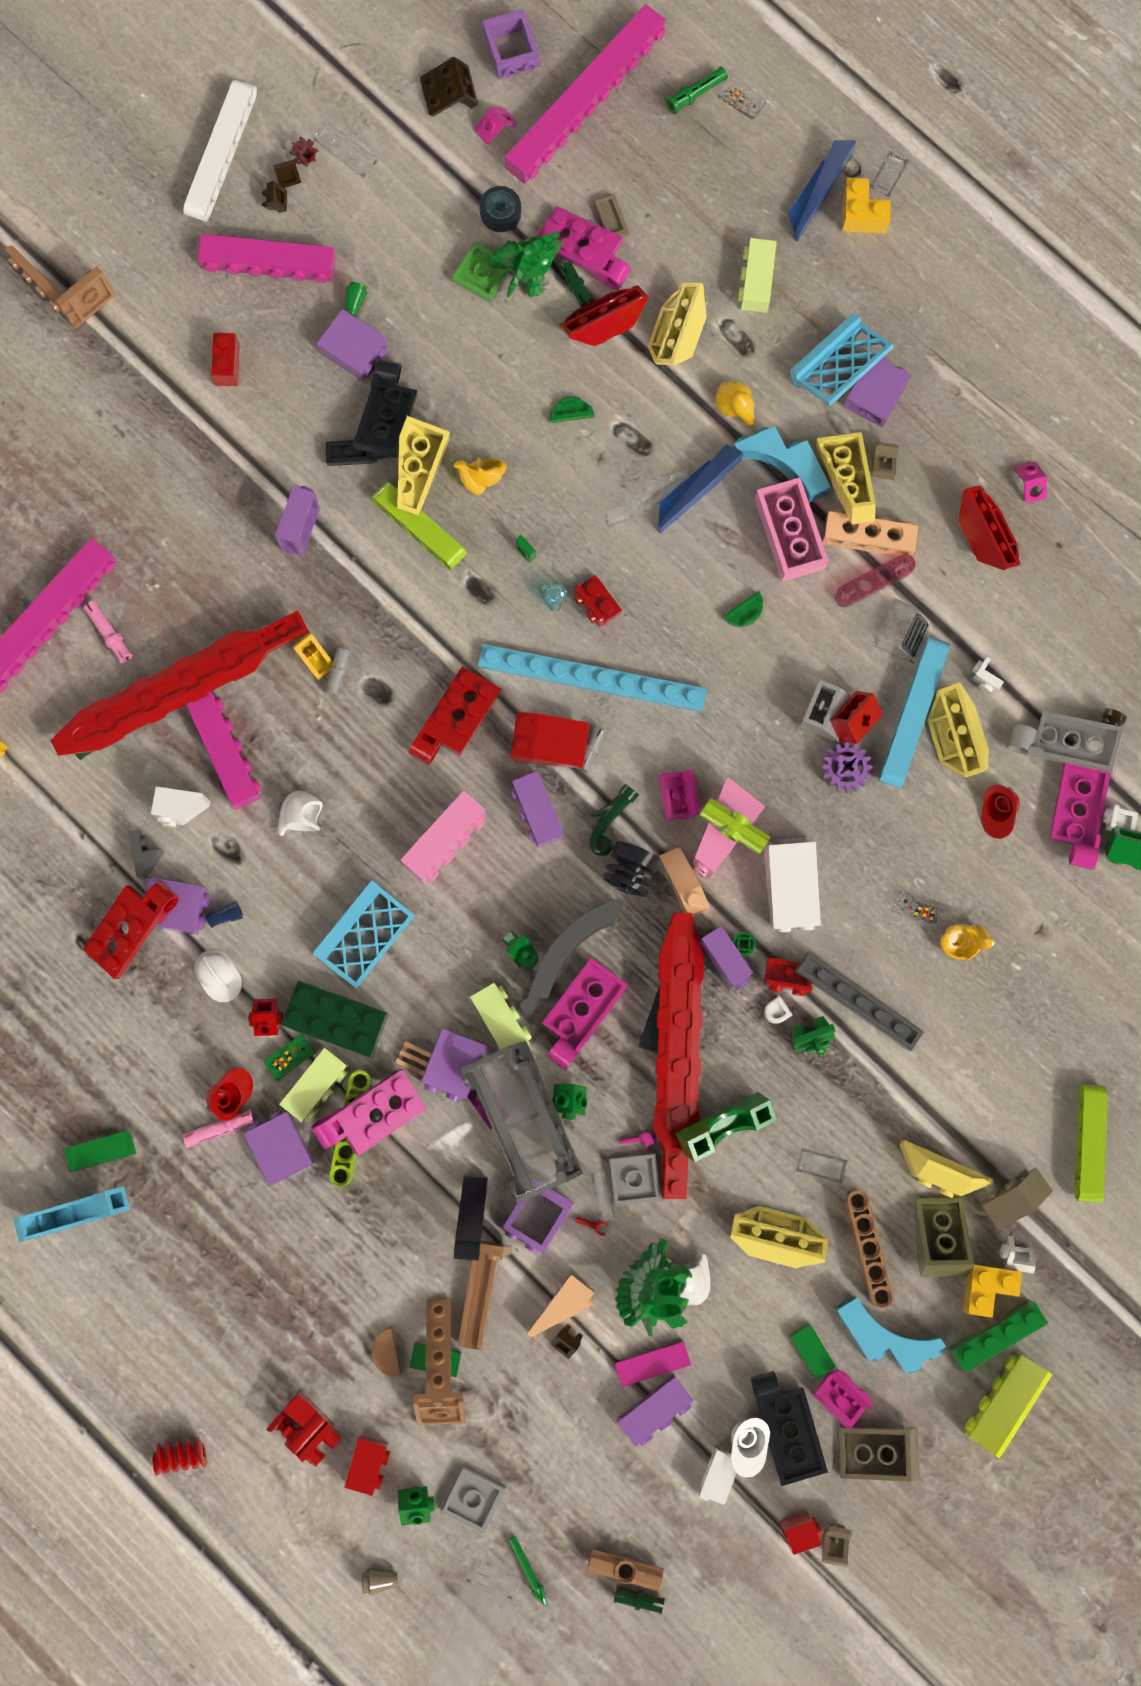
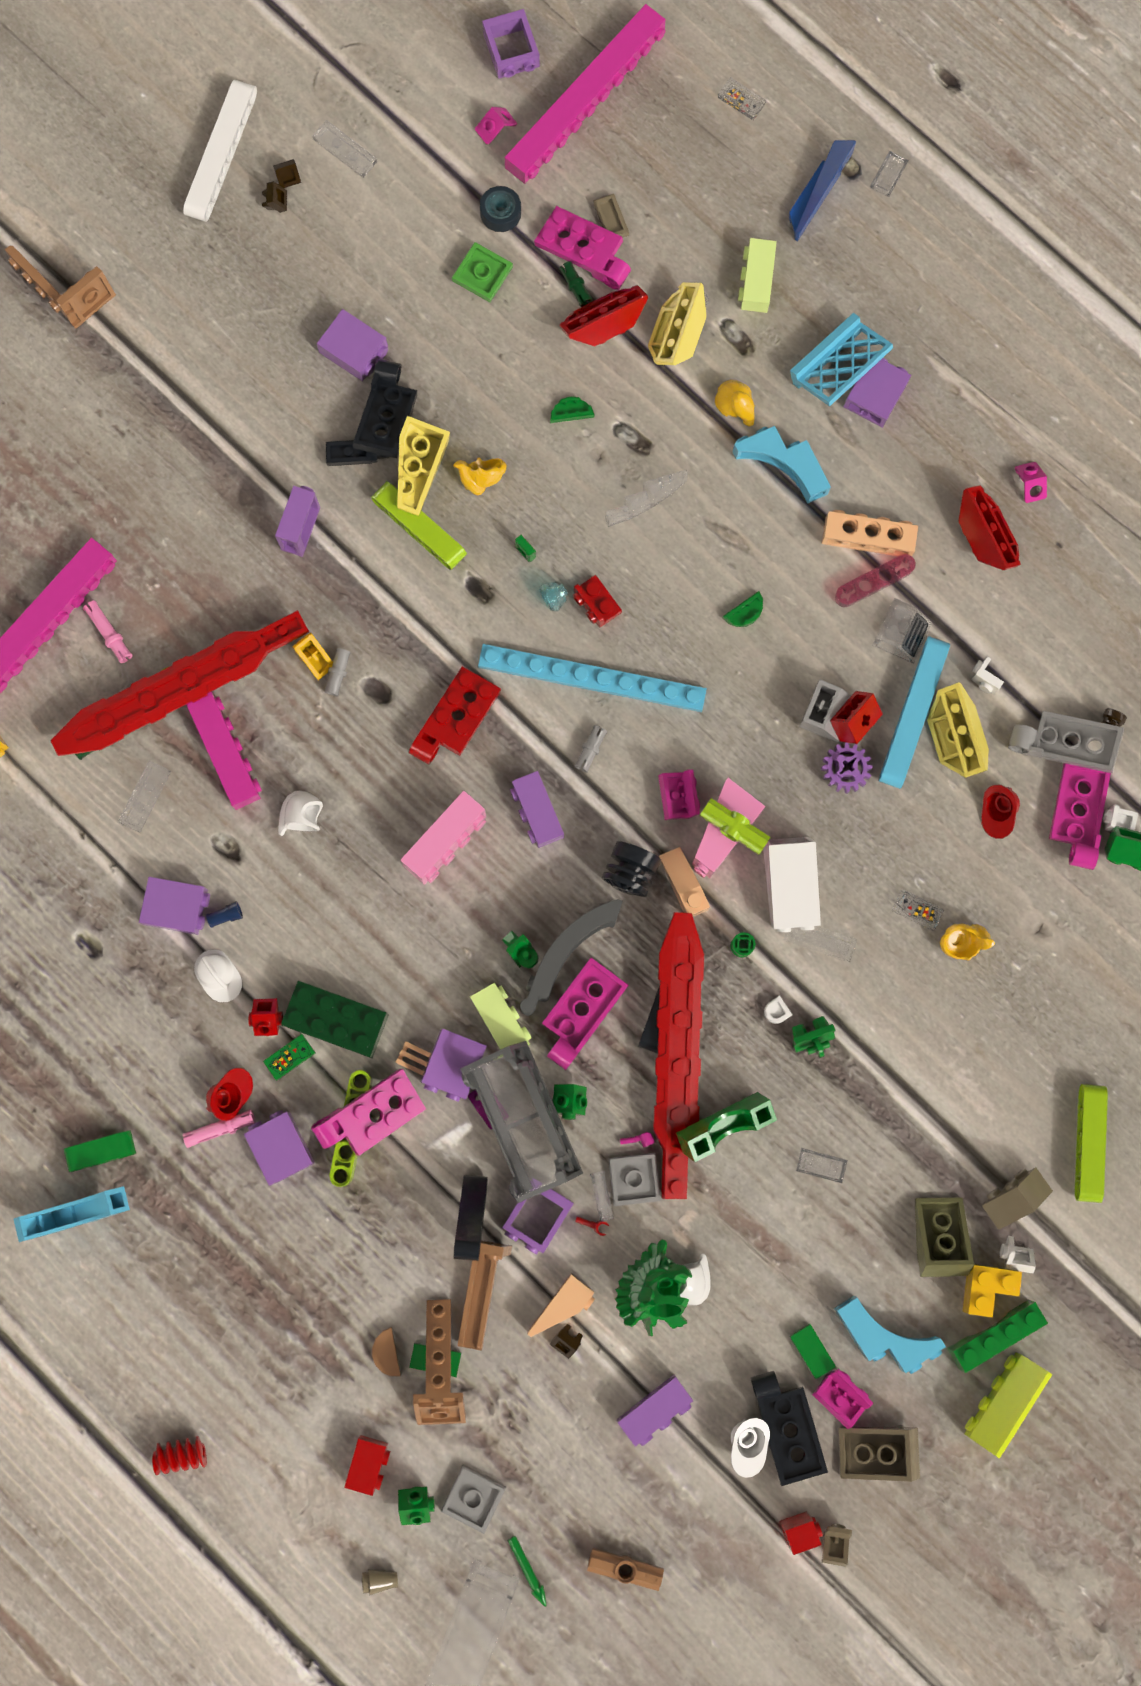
(141, 916): red hinge -> none
(143, 860): dark grey slope -> none
(177, 806): white slope -> none
(225, 359): red brick -> none
(267, 258): dark pink brick -> none
(302, 155): dark red gear -> none
(312, 1430): red hips -> none
(315, 1086): yellowish green brick -> none
(348, 920): medium azure fence -> none
(354, 297): green cone -> none
(447, 86): dark brown bracket -> none
(527, 260): green piece -> none
(549, 740): red slope -> none
(608, 815): dark green plant -> none
(639, 1600): dark green pin -> none
(652, 1363): dark pink tile -> none
(687, 94): green pin -> none
(697, 486): blue wedge -> none
(717, 1477): white panel -> none
(726, 959): medium lavender brick -> none
(779, 1237): light yellow wedge -> none
(781, 975): red bracket -> none
(791, 529): bright pink brick -> none
(848, 472): light yellow wedge -> none
(859, 1001): dark grey tile -> none
(862, 213): yellow brick -> none
(876, 1257): medium nougat beam -> none
(885, 461): dark tan bracket -> none
(941, 1172): light yellow wedge -> none

